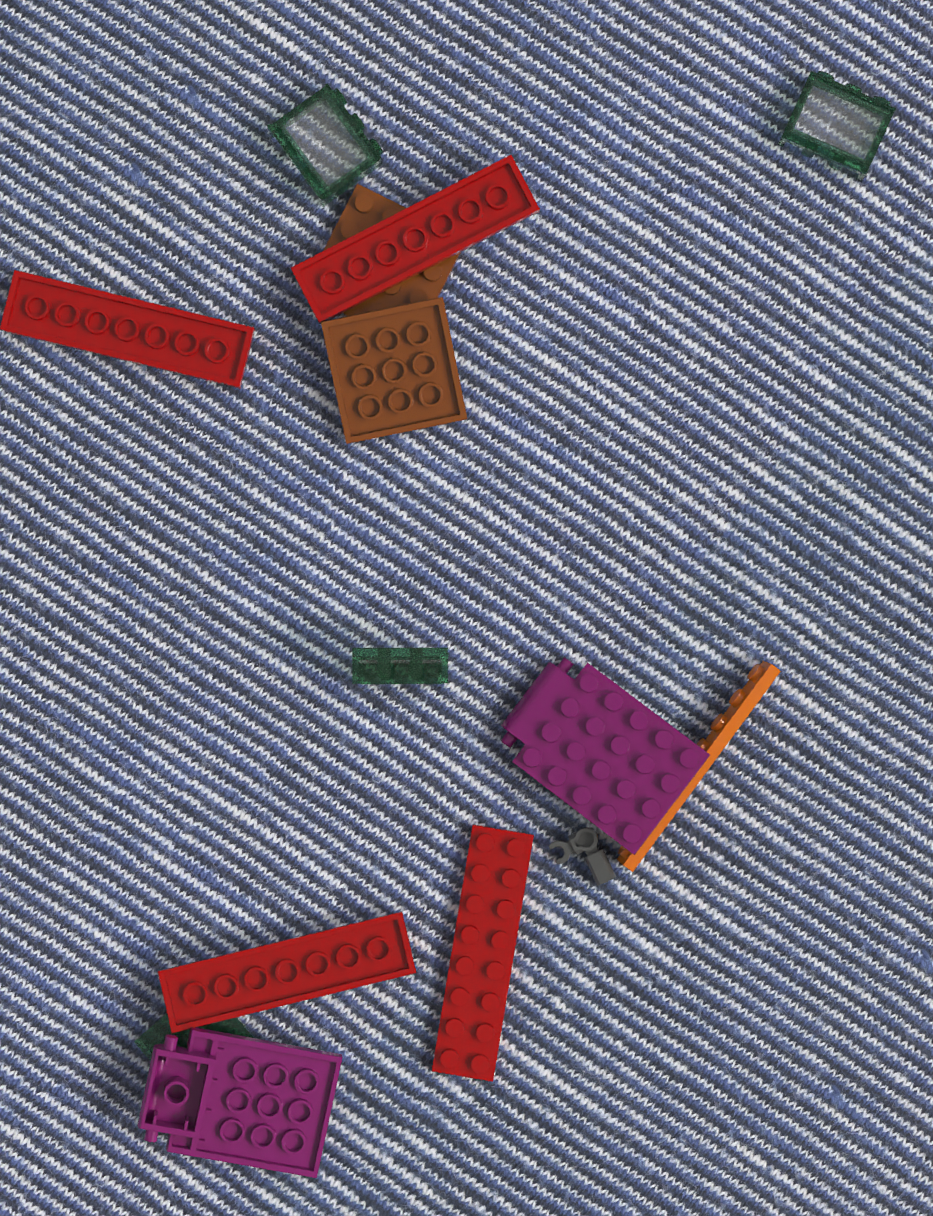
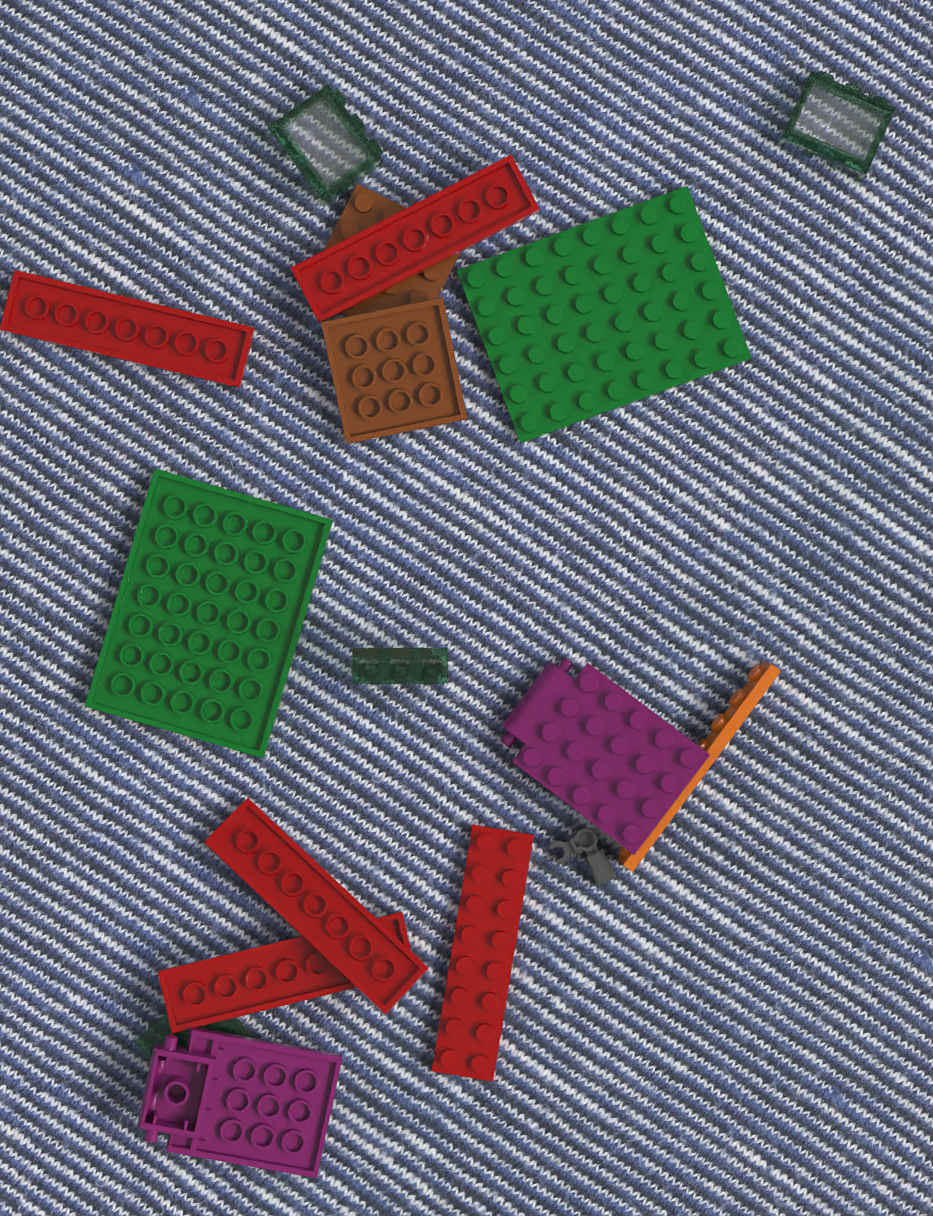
(209, 613): none -> green plate
(316, 906): none -> red plate
(603, 314): none -> green plate

